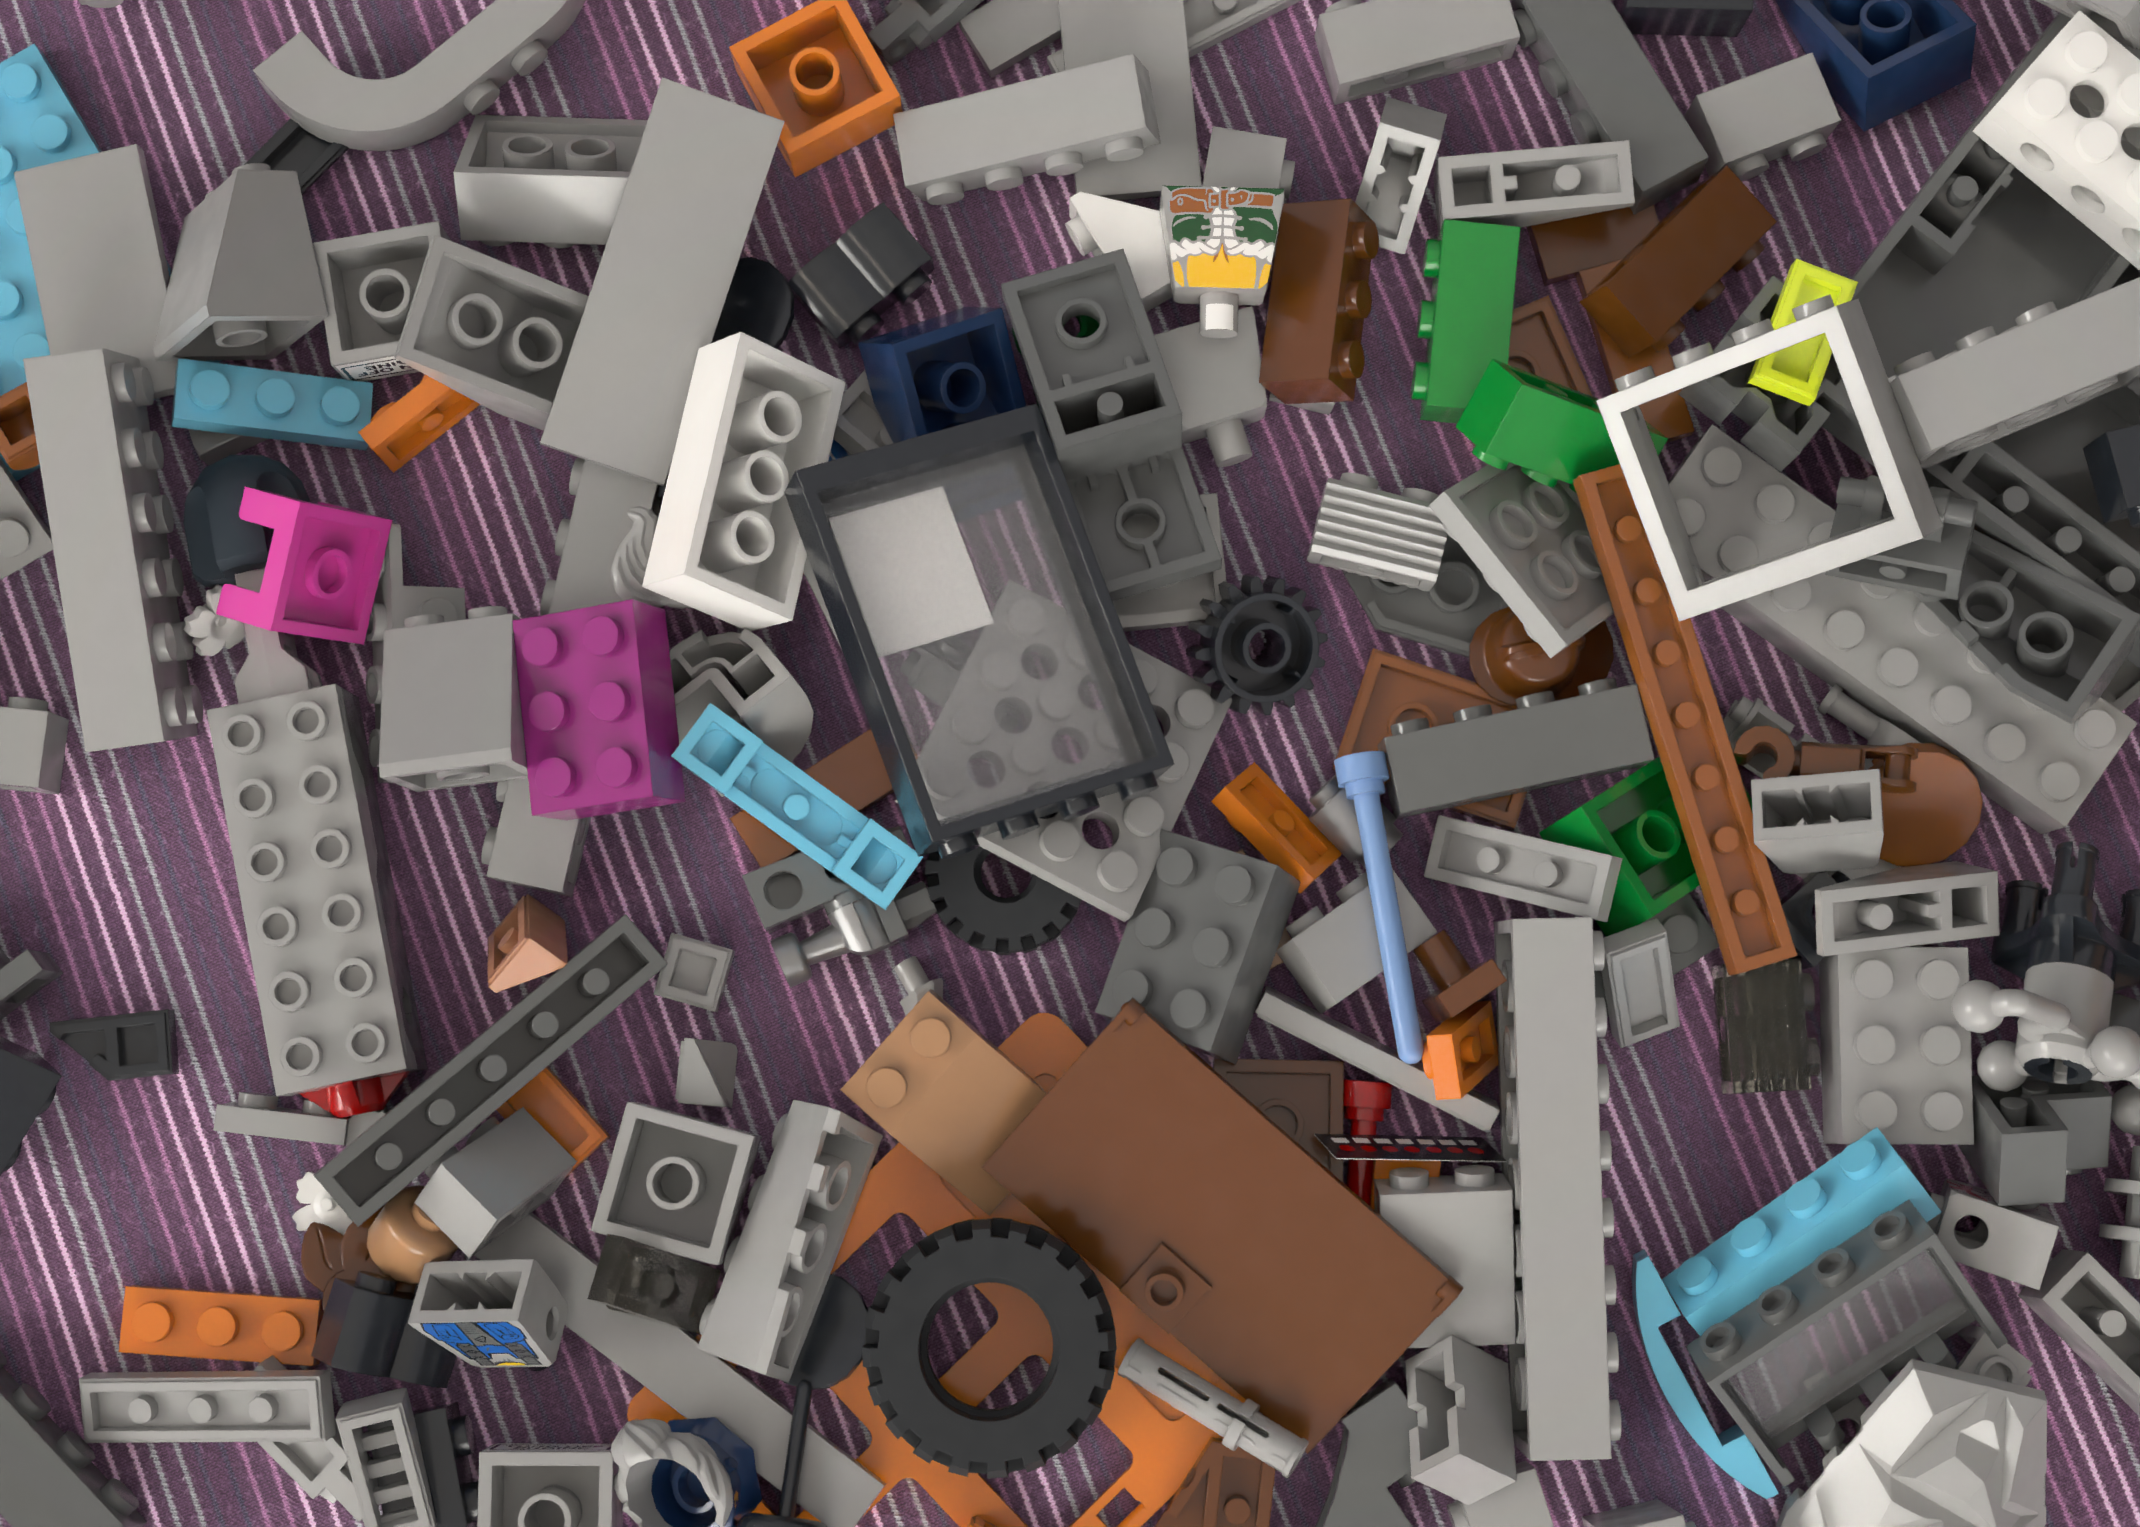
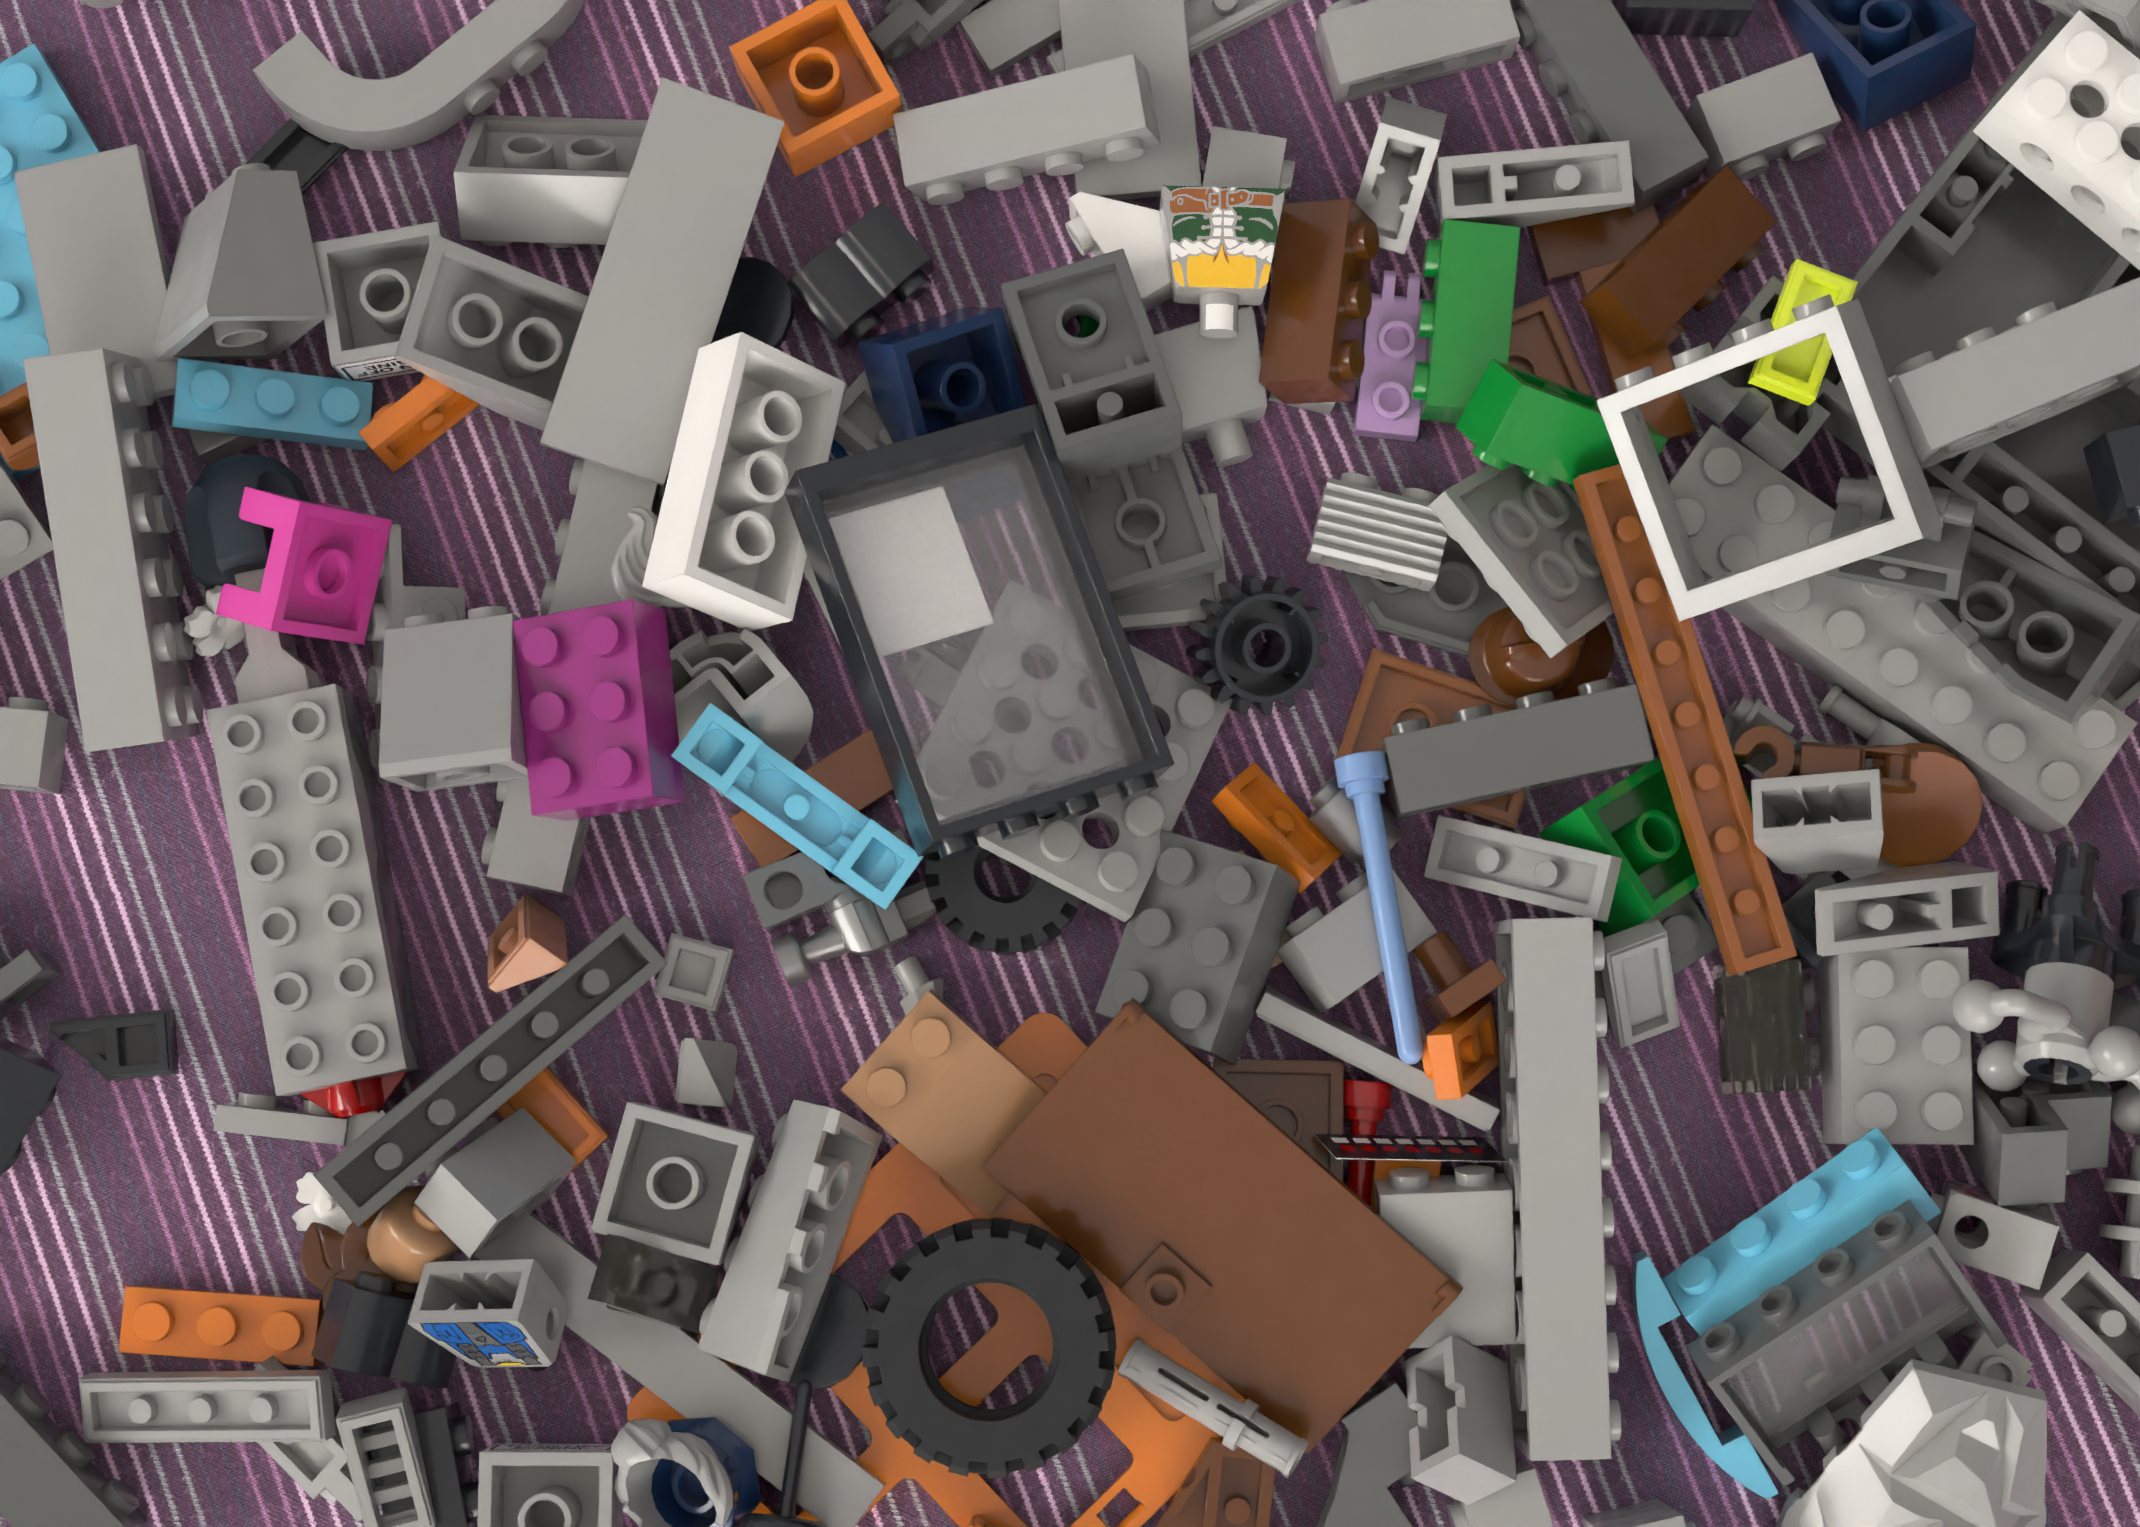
(1390, 354): none -> lavender hinge

